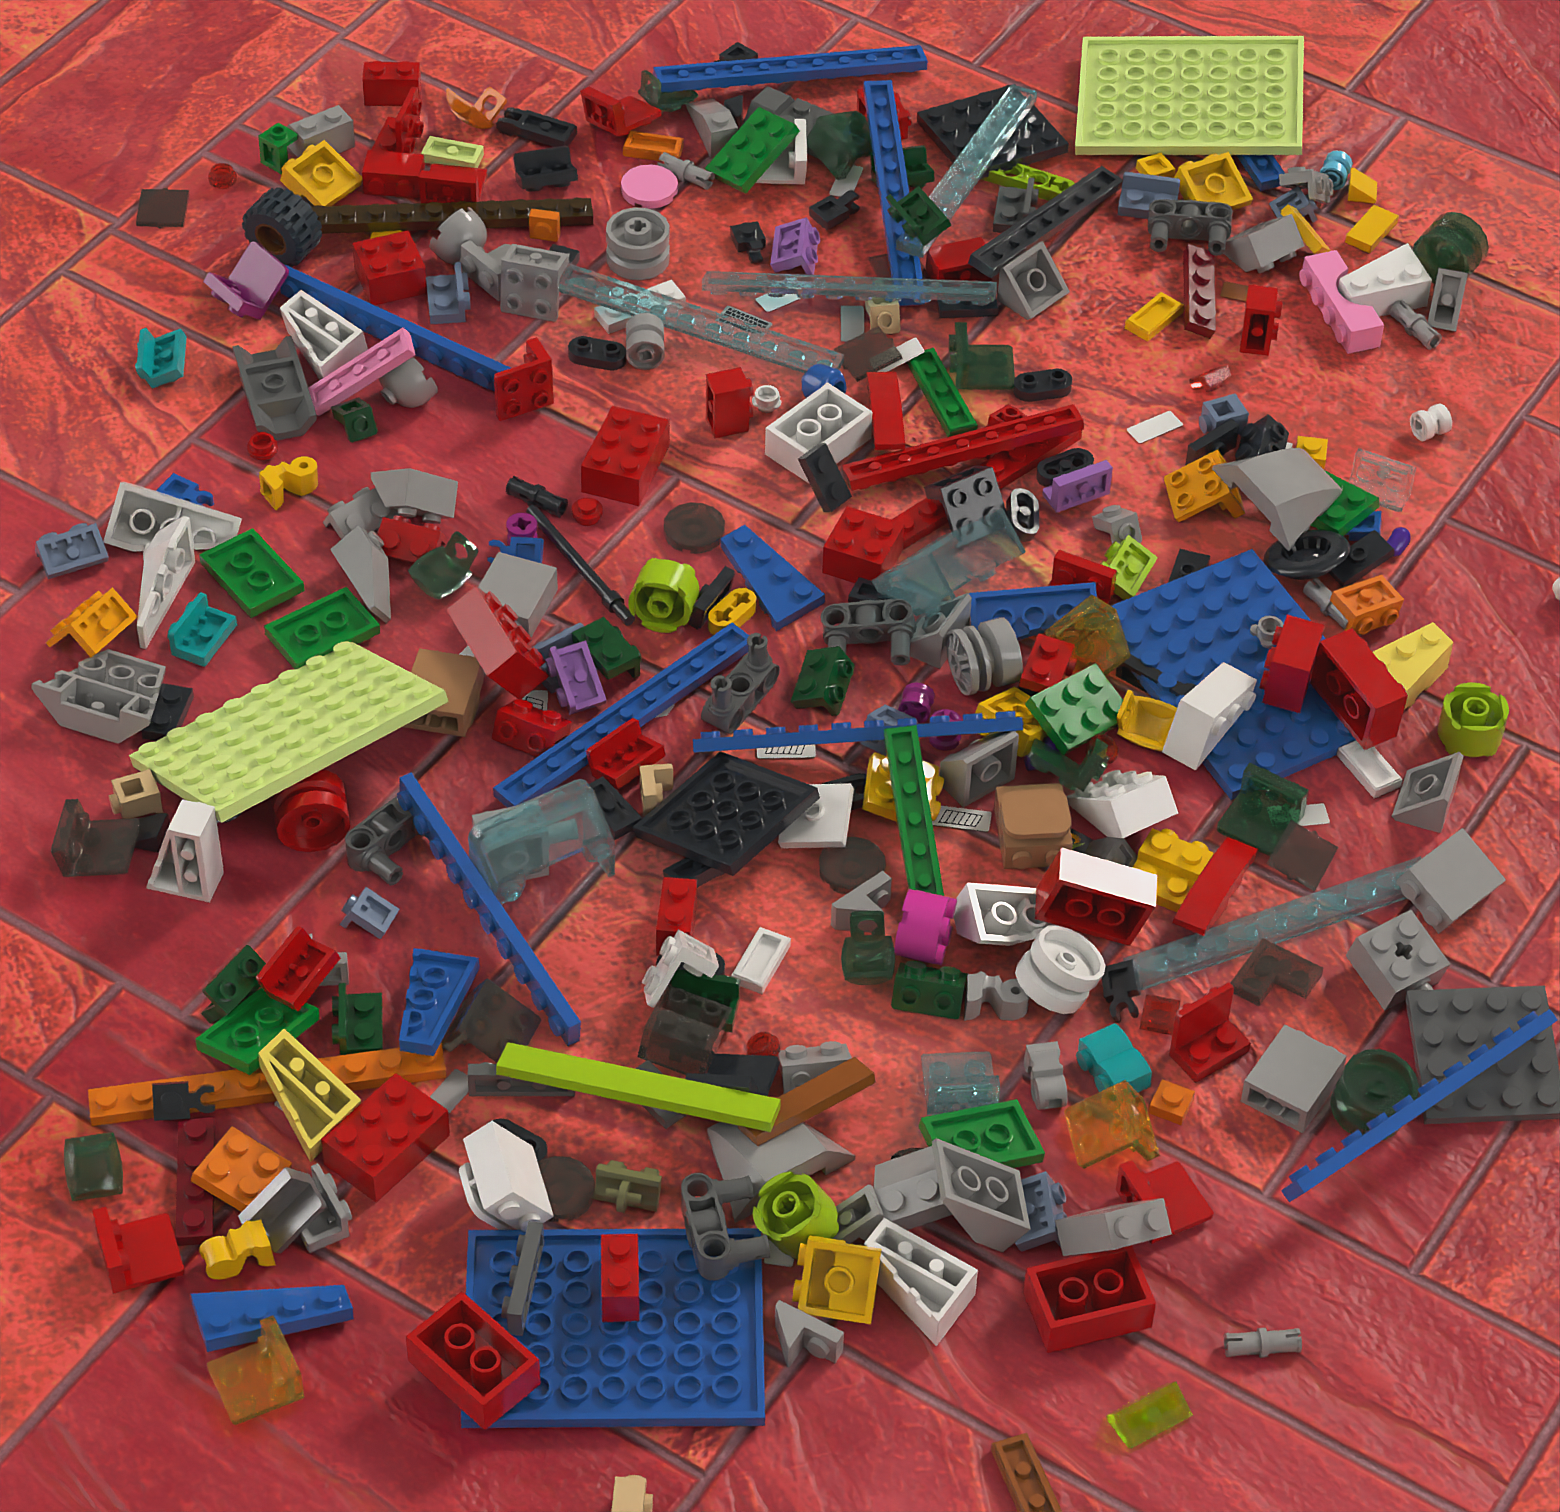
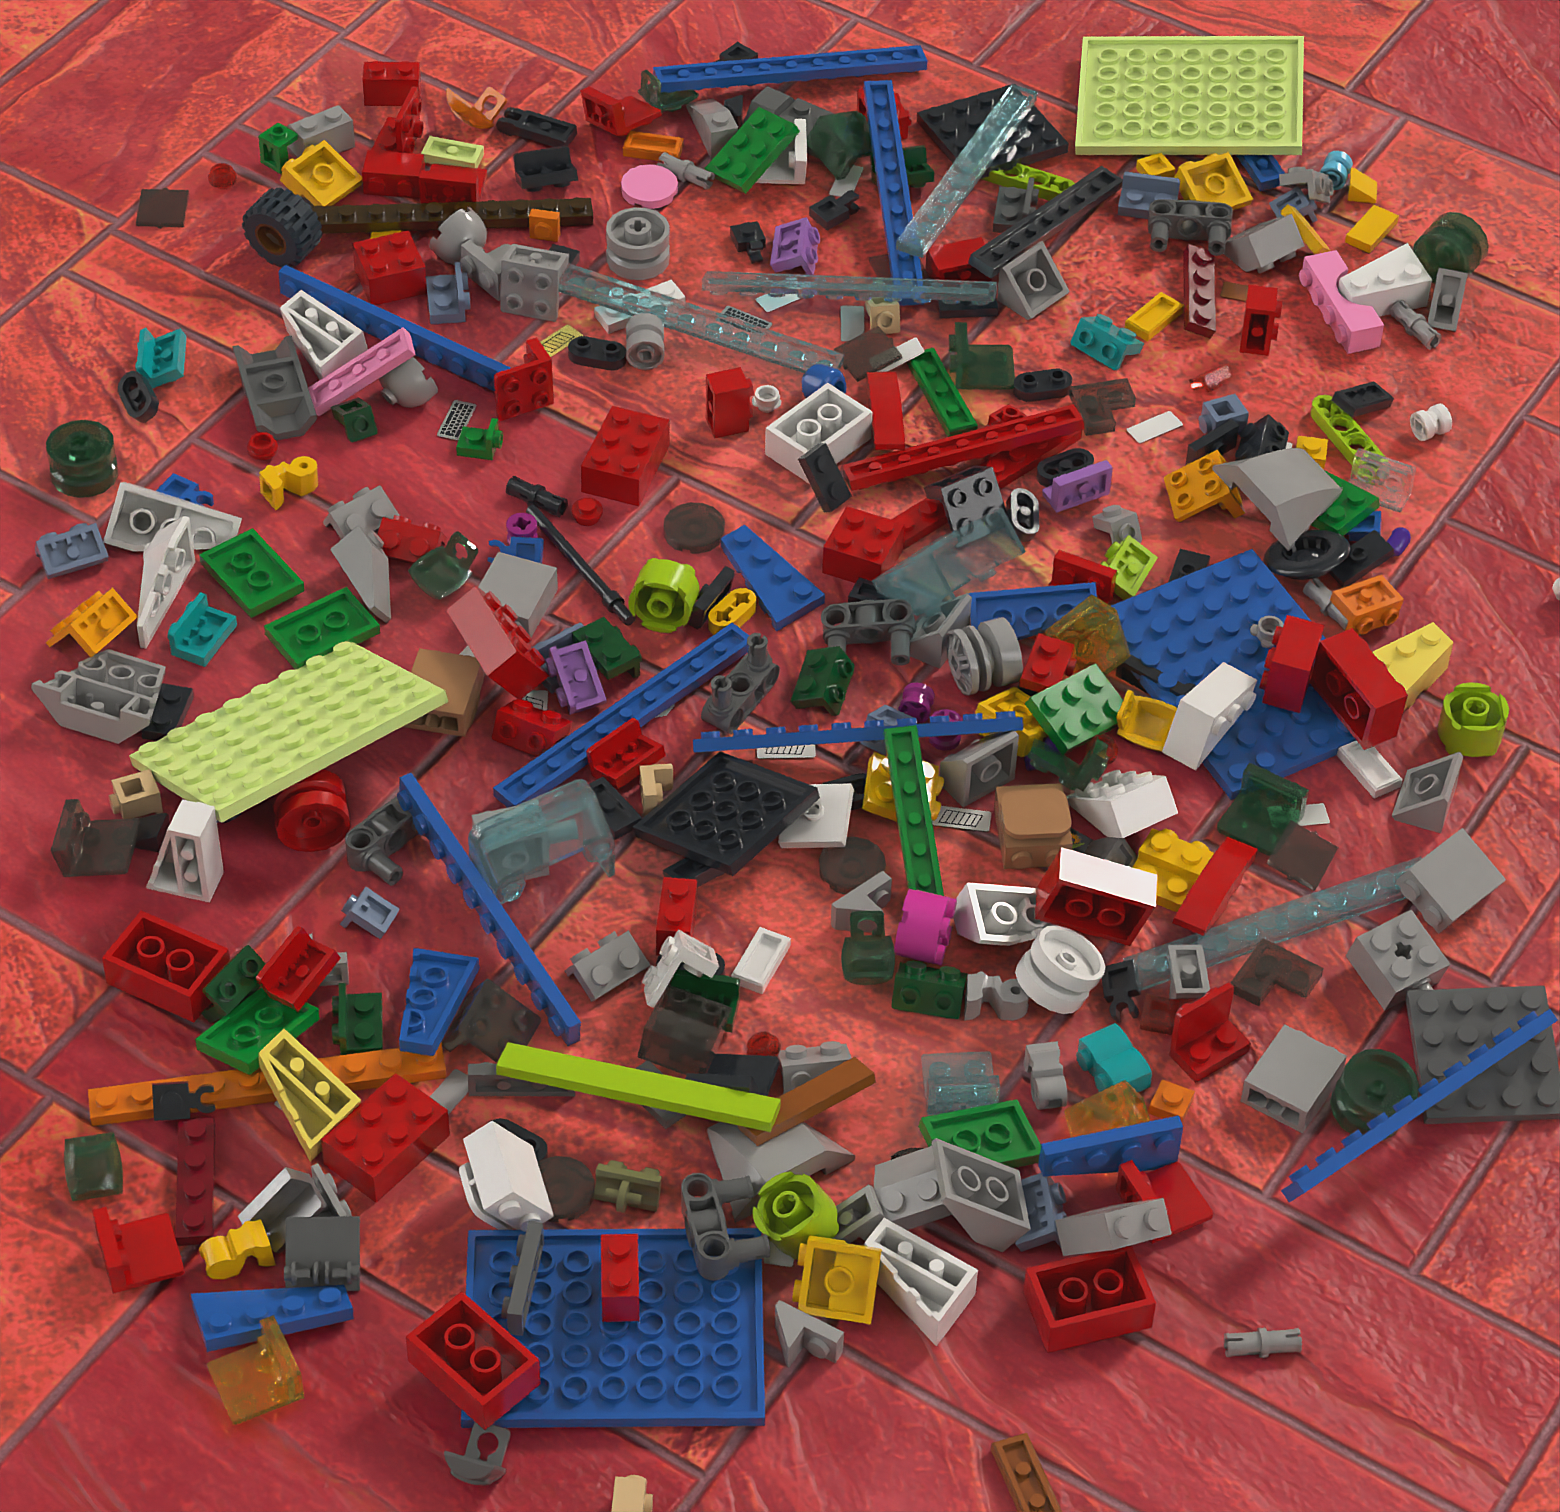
(82, 458): none -> clear green wheel
(138, 396): none -> black plate
(164, 965): none -> red brick
(238, 1169): orange plate -> none
(251, 283): bracket -> none
(323, 1252): none -> dark grey hinge
(417, 493): light grey slope -> none
(456, 418): none -> sticker
(470, 1467): none -> dark grey piece
(480, 442): none -> green bracket
(559, 339): none -> clear yellow sticker
(609, 965): none -> light grey bracket
(919, 216): dark green bracket -> none
(1098, 399): none -> clear smoke plate
(1105, 341): none -> teal bracket
(1147, 1144): none -> blue wing
(1150, 1414): clear neon green slope -> none
(1187, 972): none -> light grey slope
(1341, 439): none -> lime beam
(1362, 399): none -> black plate

